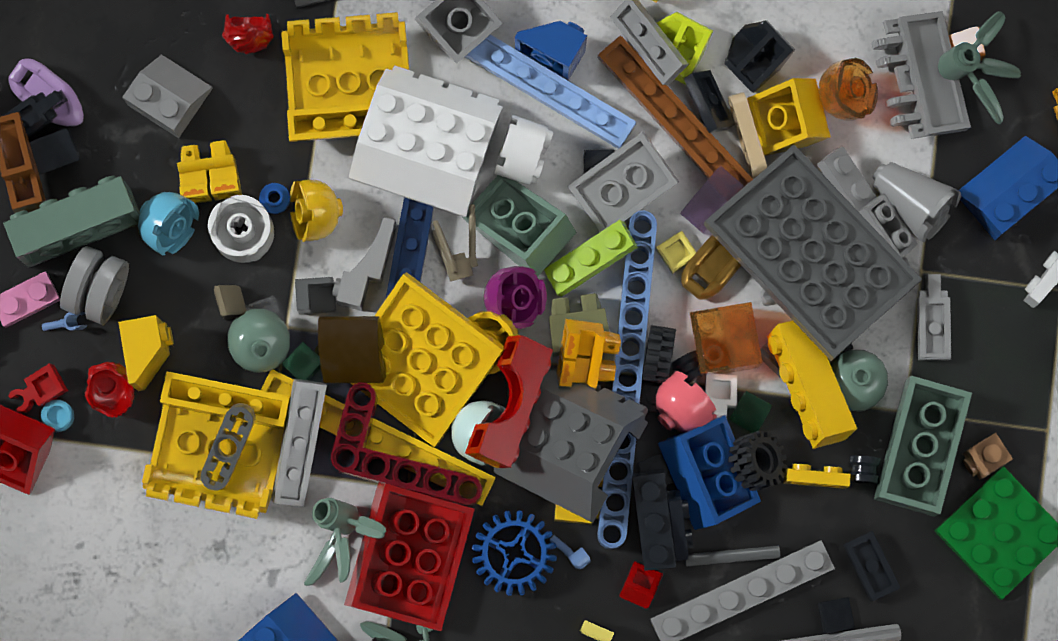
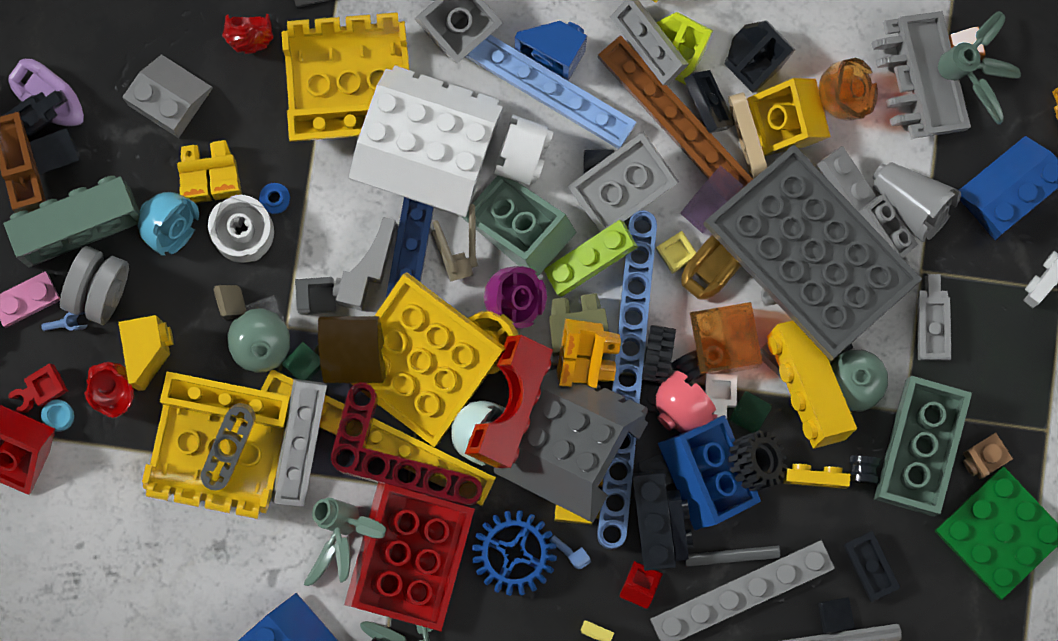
(315, 209): yellow cylinder -> none

